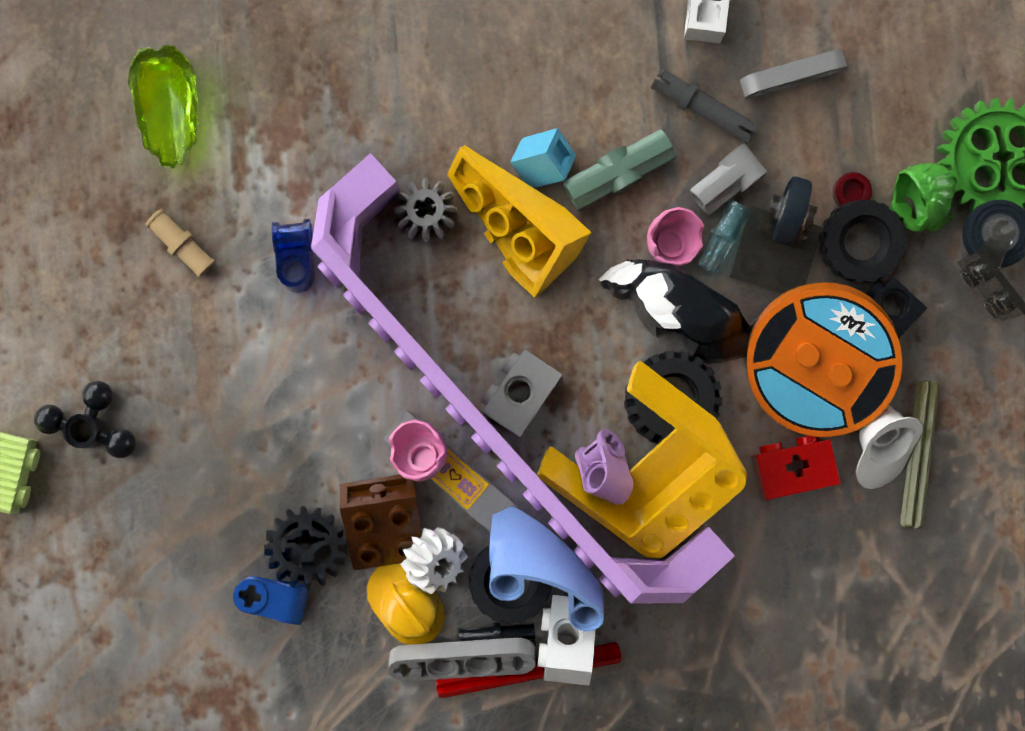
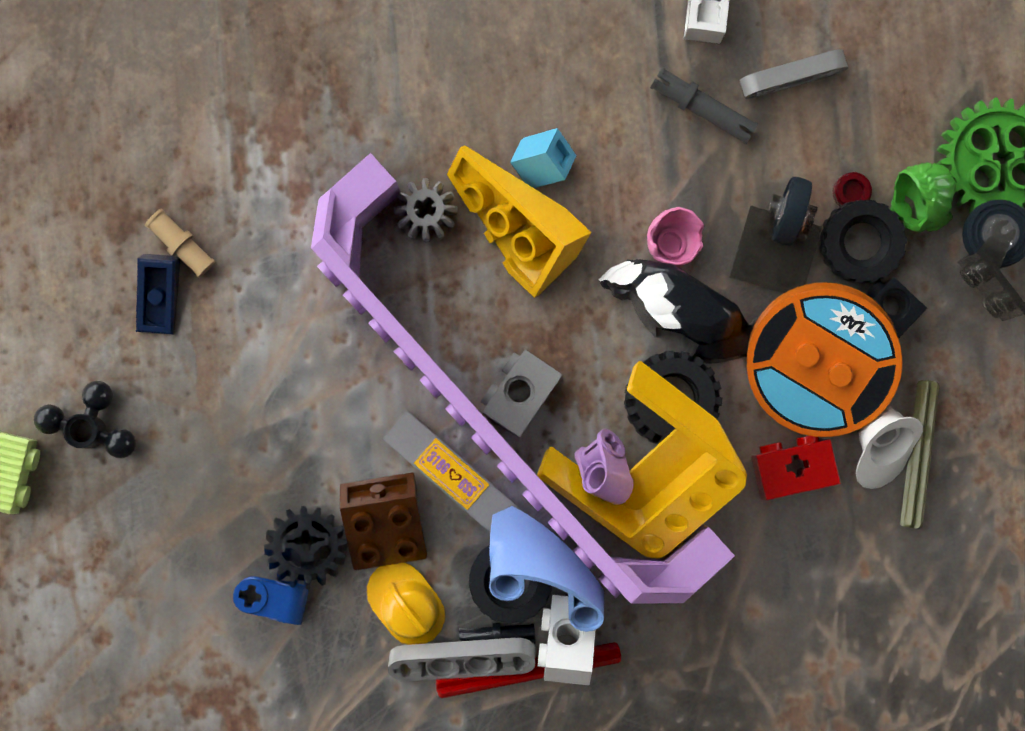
(157, 293): none -> dark blue slope
(164, 102): clear neon green hair -> none
(292, 248): clear blue piece -> none
(417, 450): bright pink hair -> none
(434, 560): white gear -> none
(619, 170): sand green piece -> none
(723, 236): clear light blue axle -> none
(735, 174): light grey piece -> none

